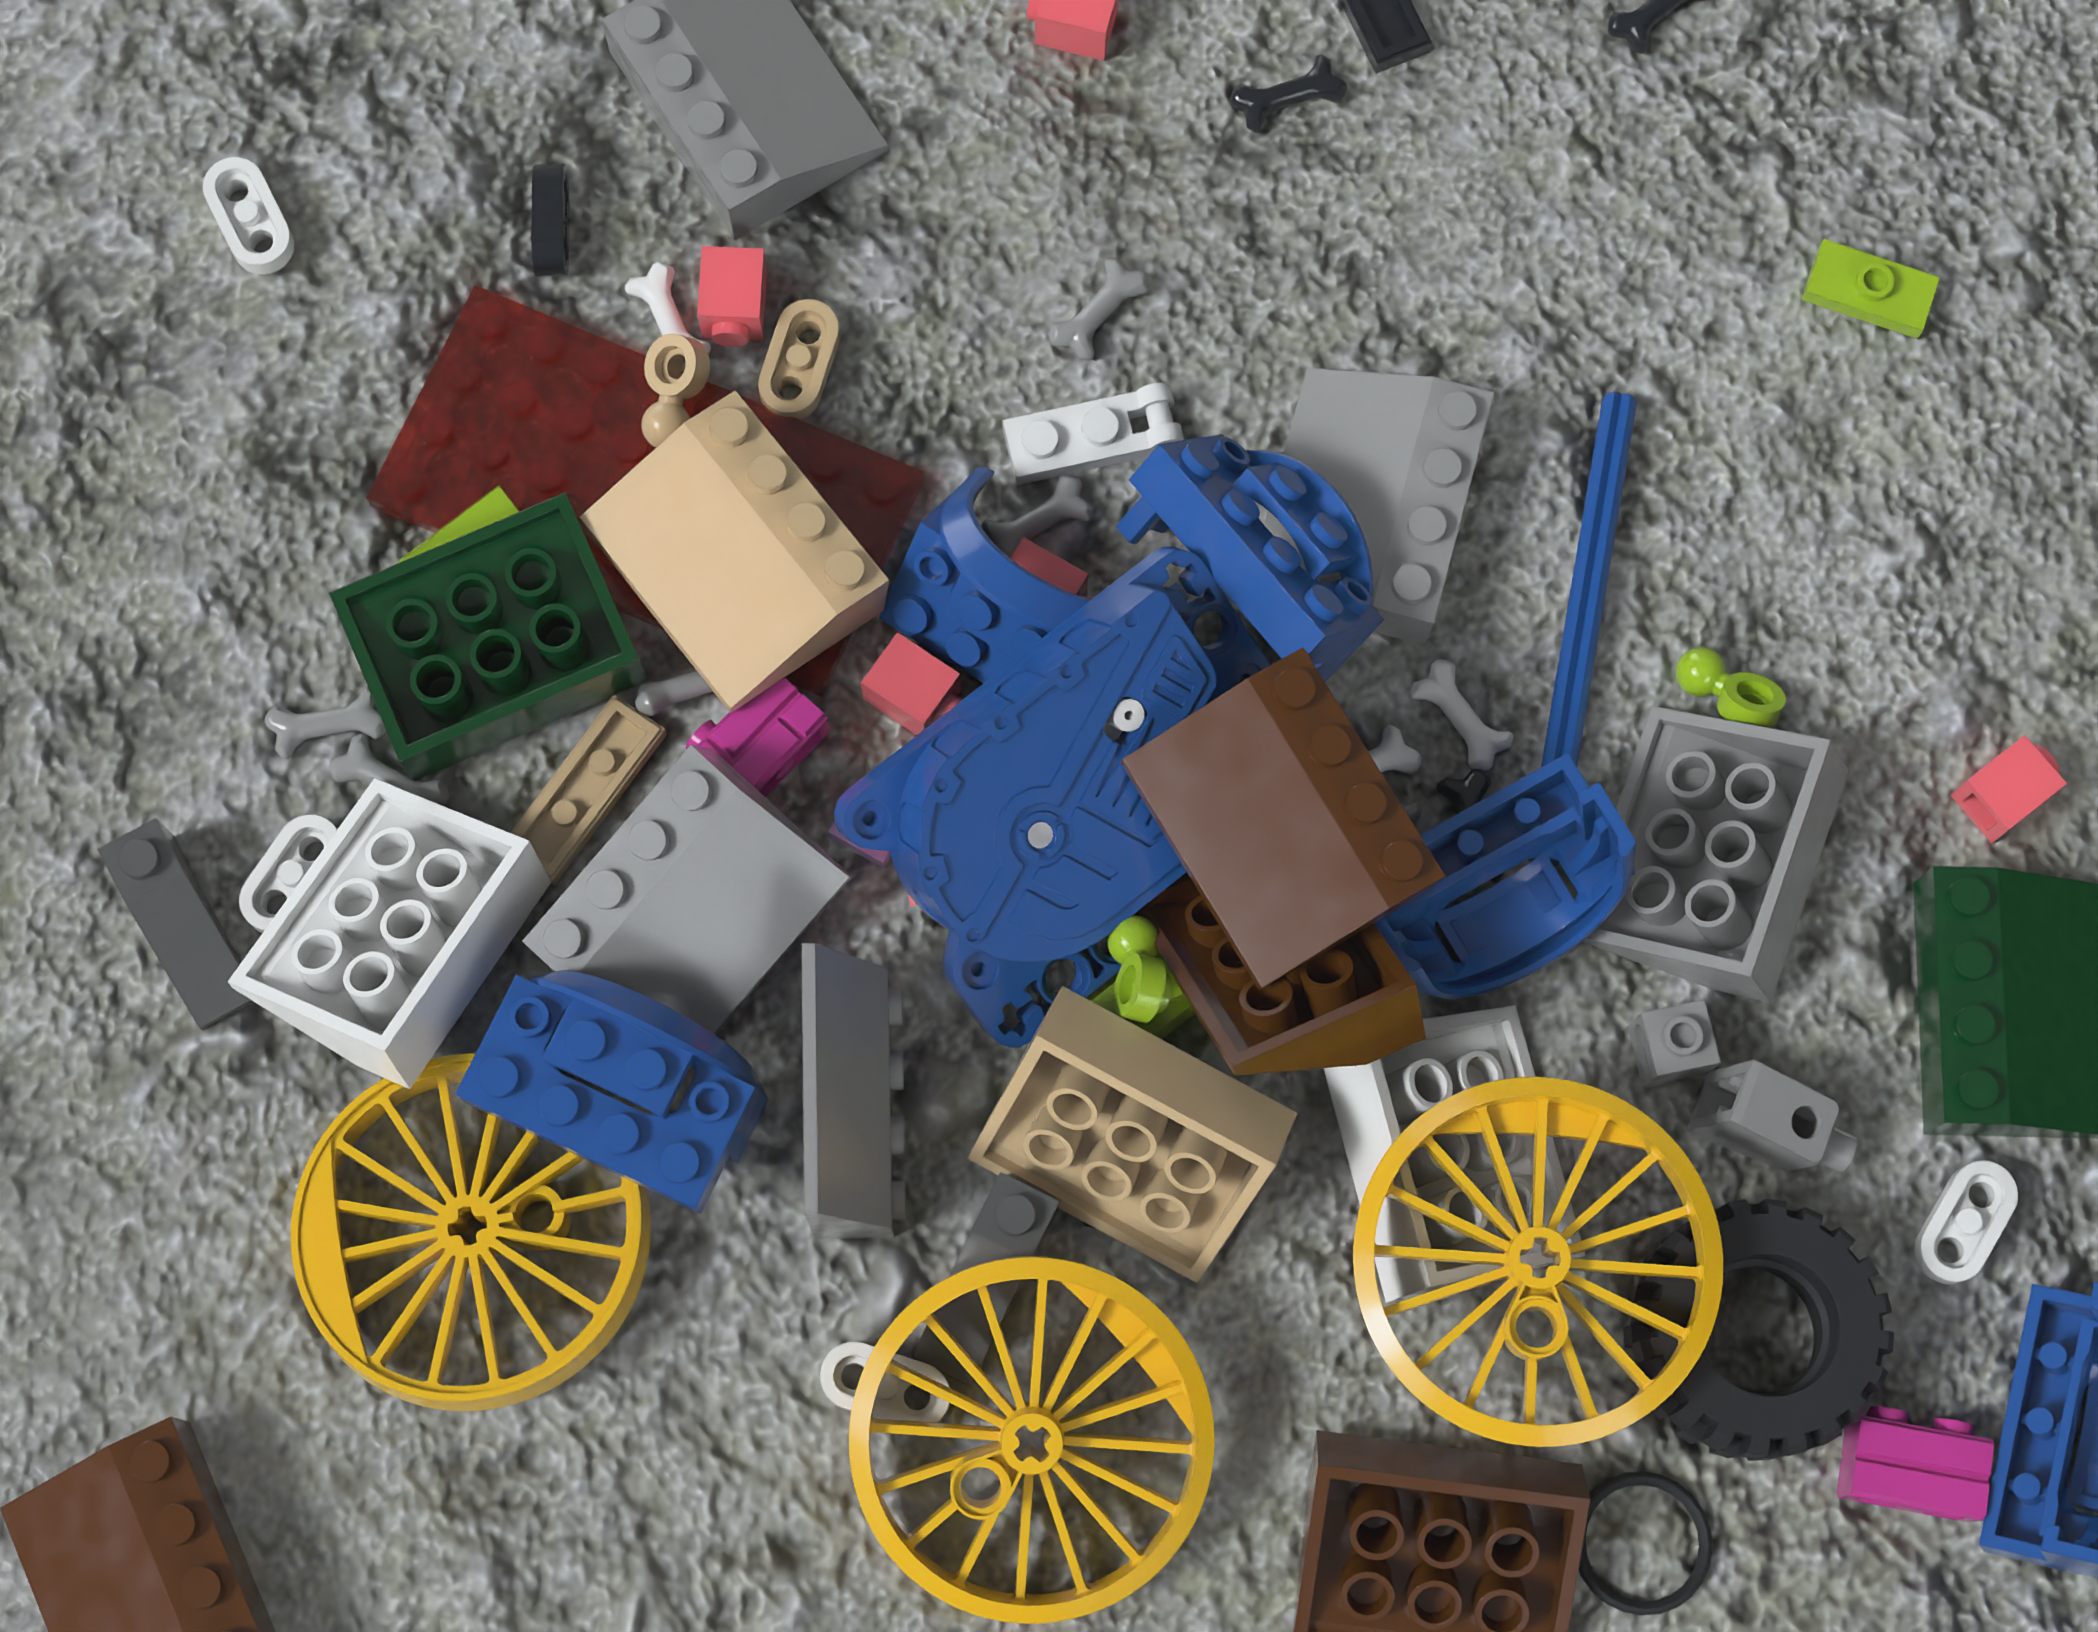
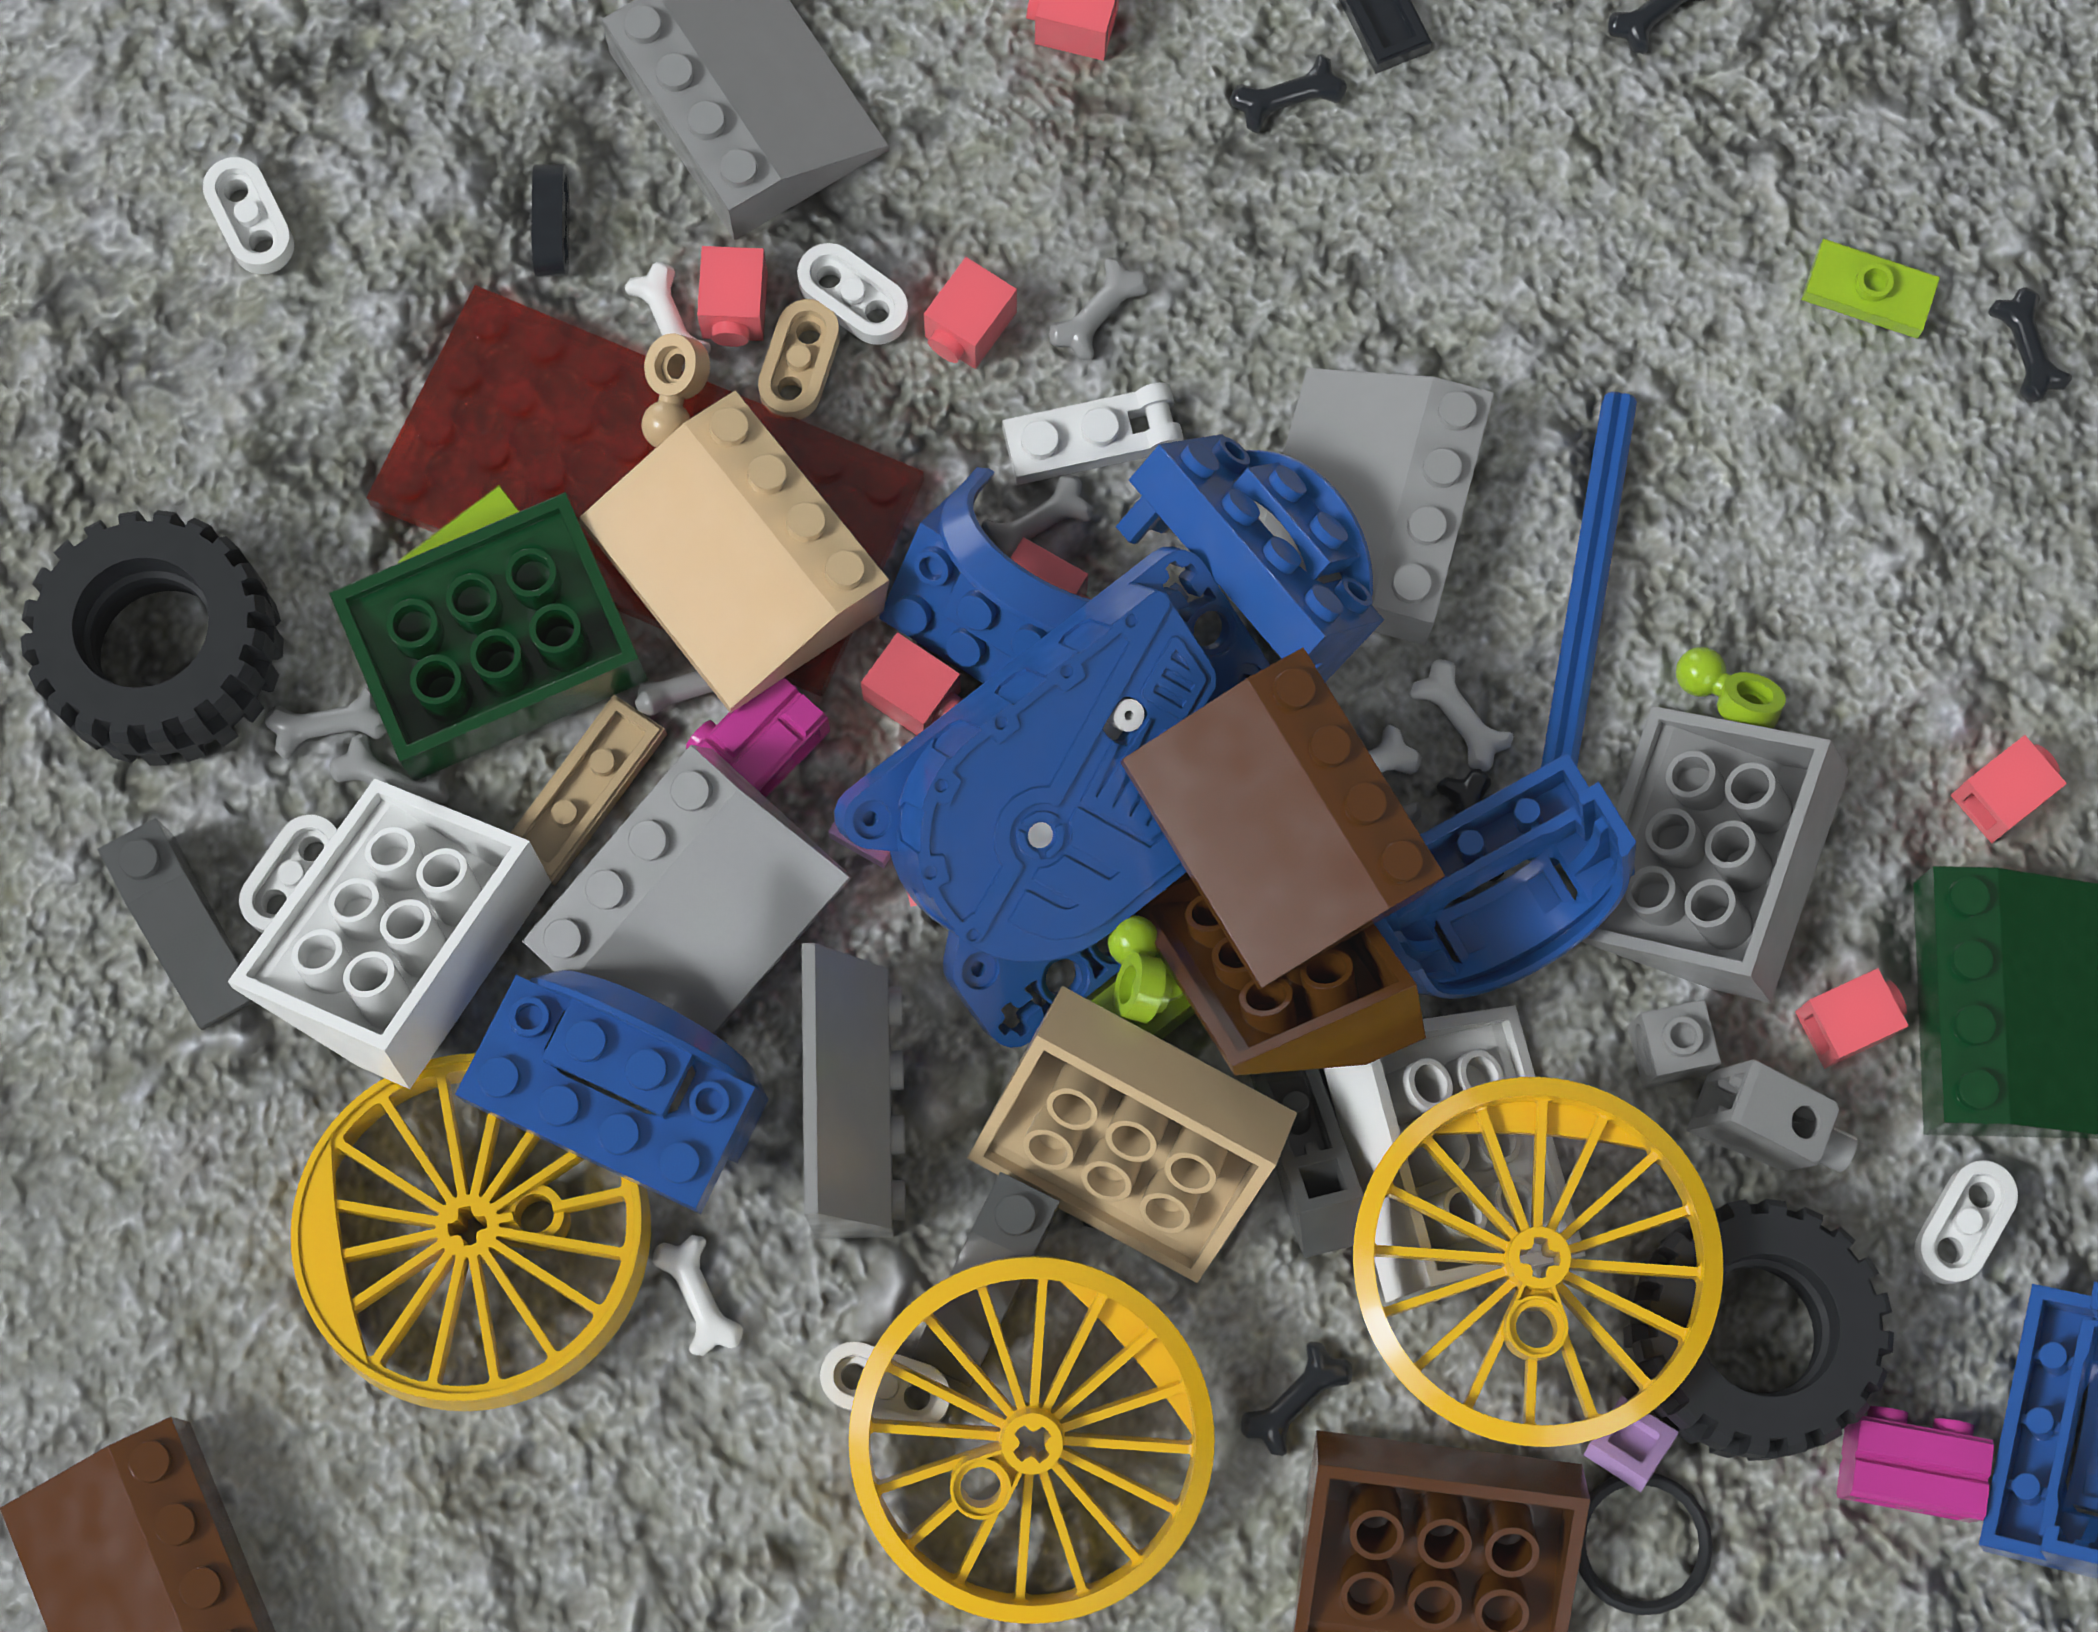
(110, 573): none -> black tyre
(711, 1324): none -> white piece
(856, 294): none -> white plate
(969, 314): none -> coral brick
(1273, 1422): none -> black piece
(1314, 1163): none -> dark grey slope
(1634, 1450): none -> lavender plate
(1853, 1017): none -> coral brick
(2039, 370): none -> black piece

